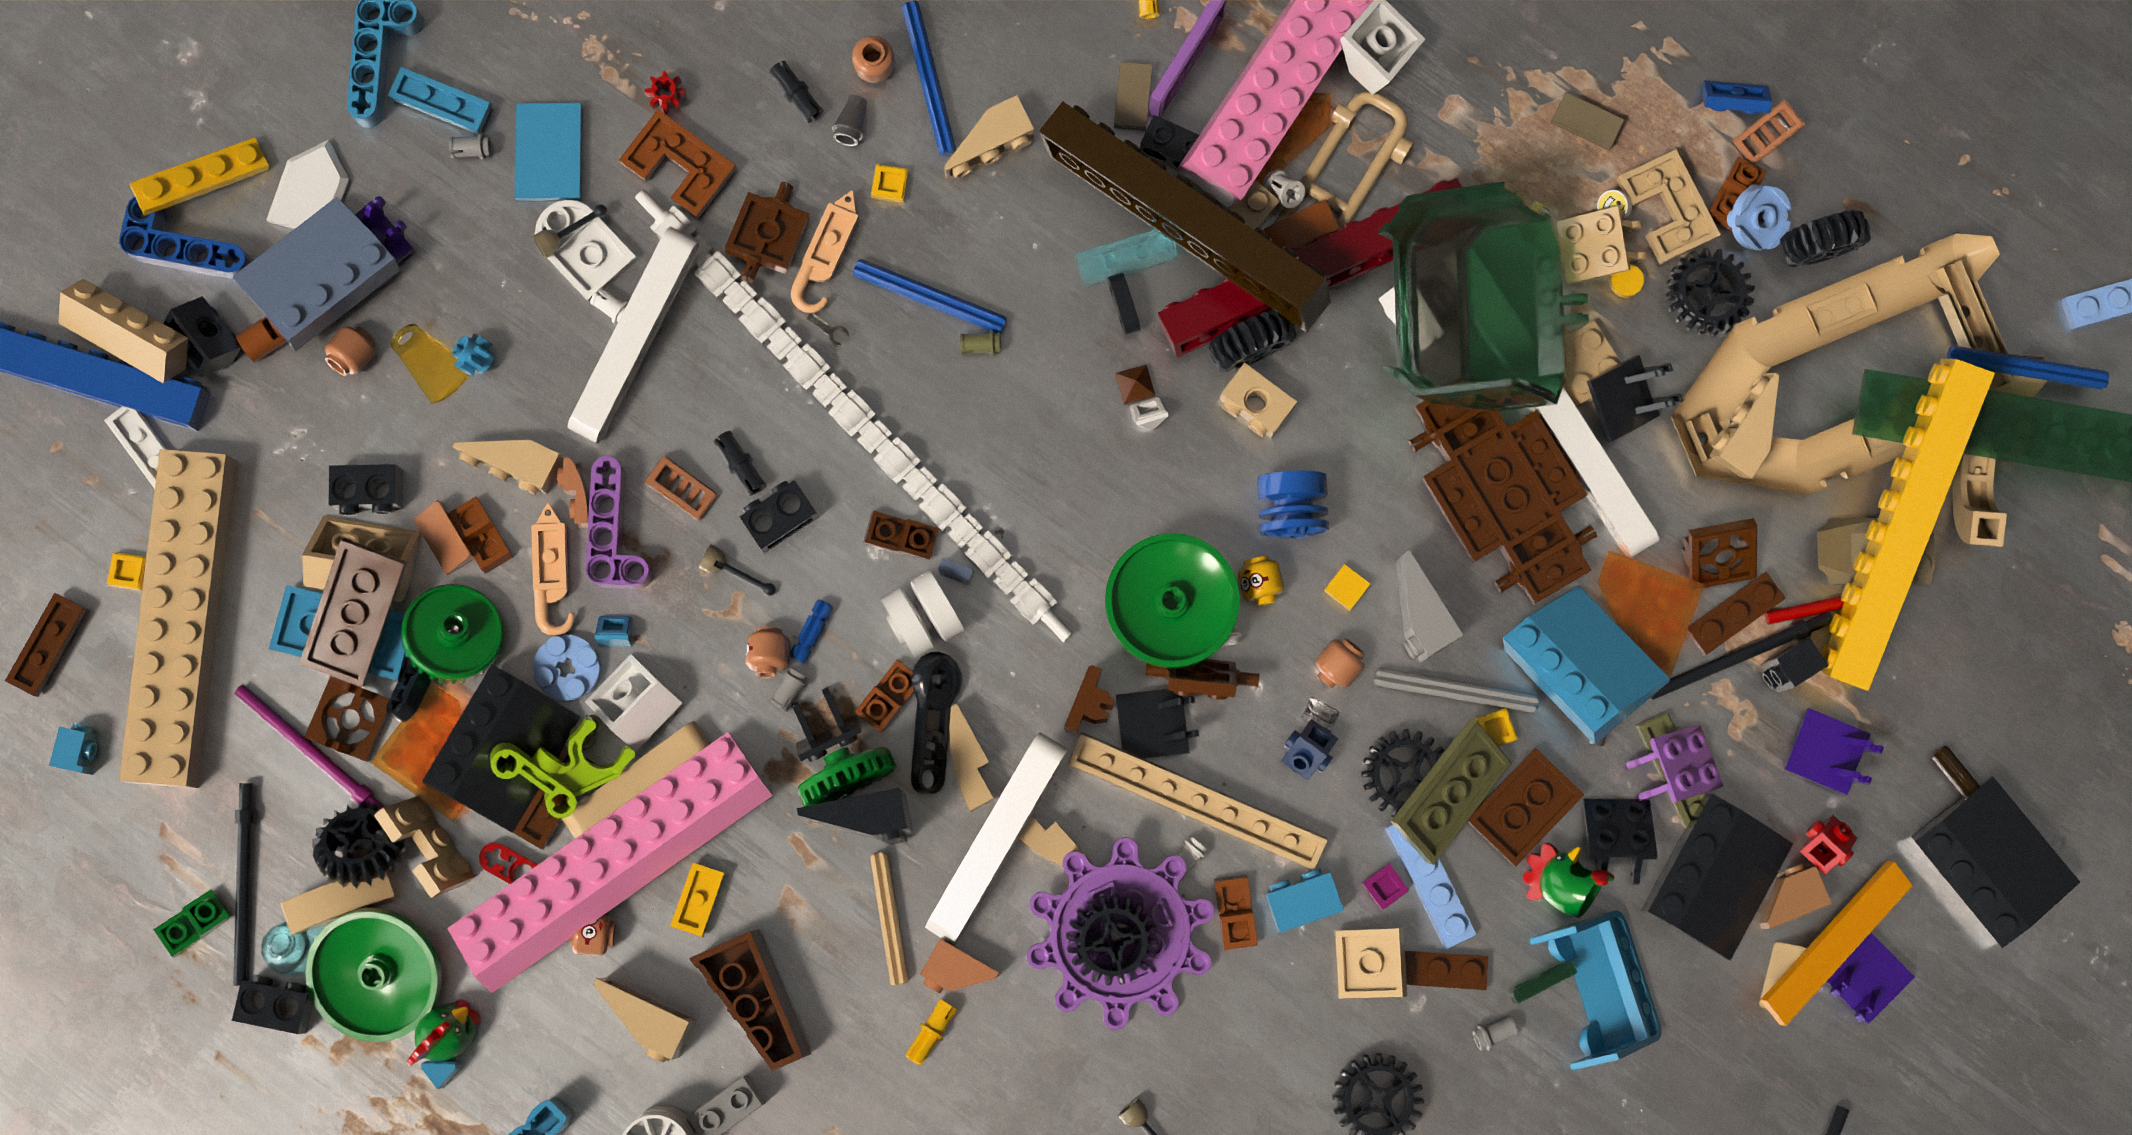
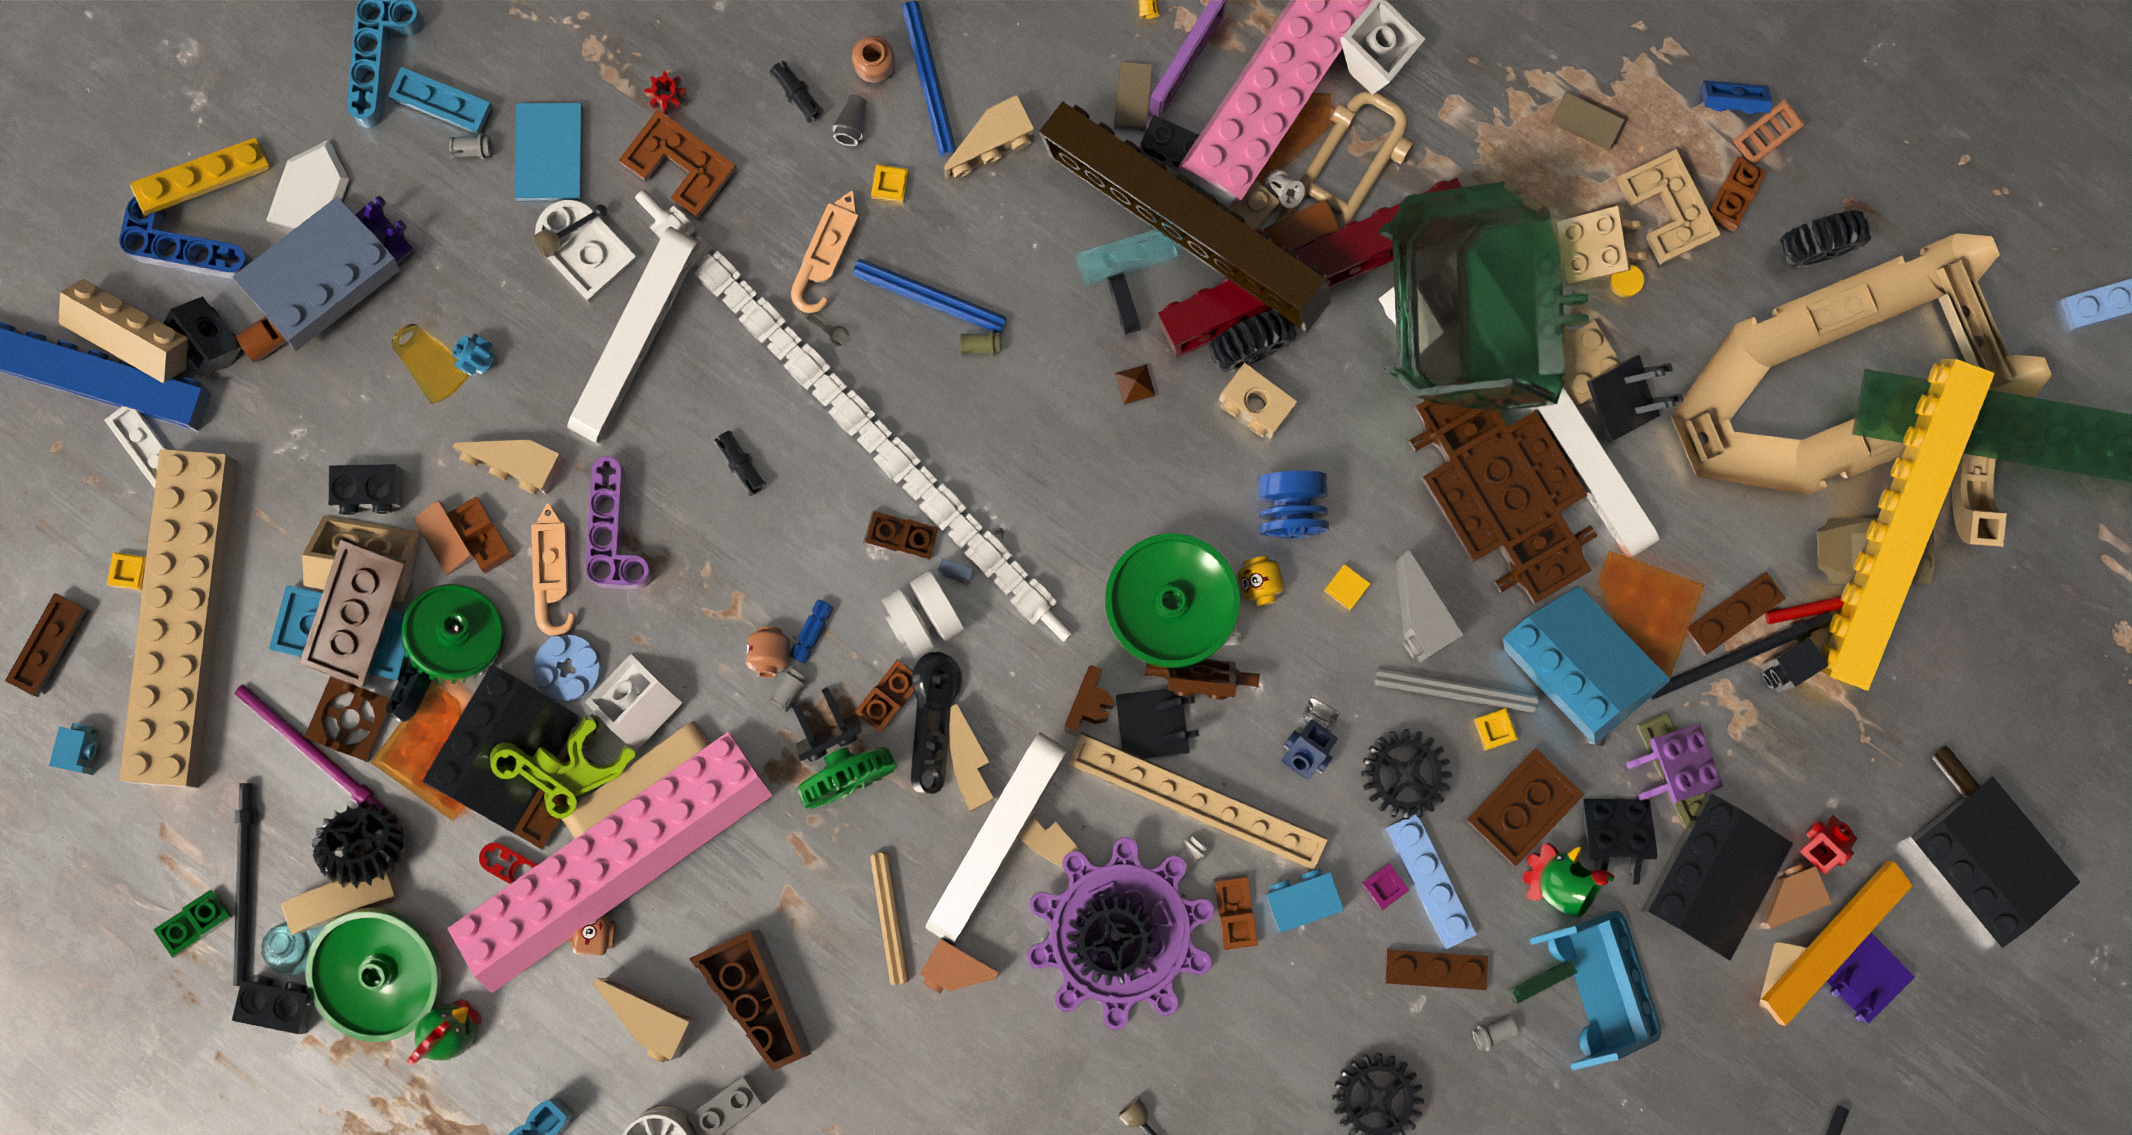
(349, 350): nougat head -> none
(441, 1072): dark azure slope -> none
(444, 866): tan plate -> none
(574, 484): nougat slope -> none
(609, 304): white pin -> none
(614, 631): dark azure slope -> none
(659, 468): nougat slope -> none
(697, 899): yellow plate -> none
(715, 561): hinge -> none
(767, 232): reddish brown plate -> none
(783, 523): black brick -> none
(874, 815): black slope -> none
(931, 1032): yellow axle -> none
(1149, 413): white slope -> none
(1340, 663): nougat head -> none
(1371, 963): tan plate -> none
(1451, 792): olive tile -> none
(1615, 198): tile -> none
(1736, 295): black gear -> none
(1744, 570): reddish brown piece -> none
(1745, 212): light blue plate -> none
(1750, 433): tan slope -> none
(1829, 752): dark purple plate -> none
(2031, 367): blue axle -> none

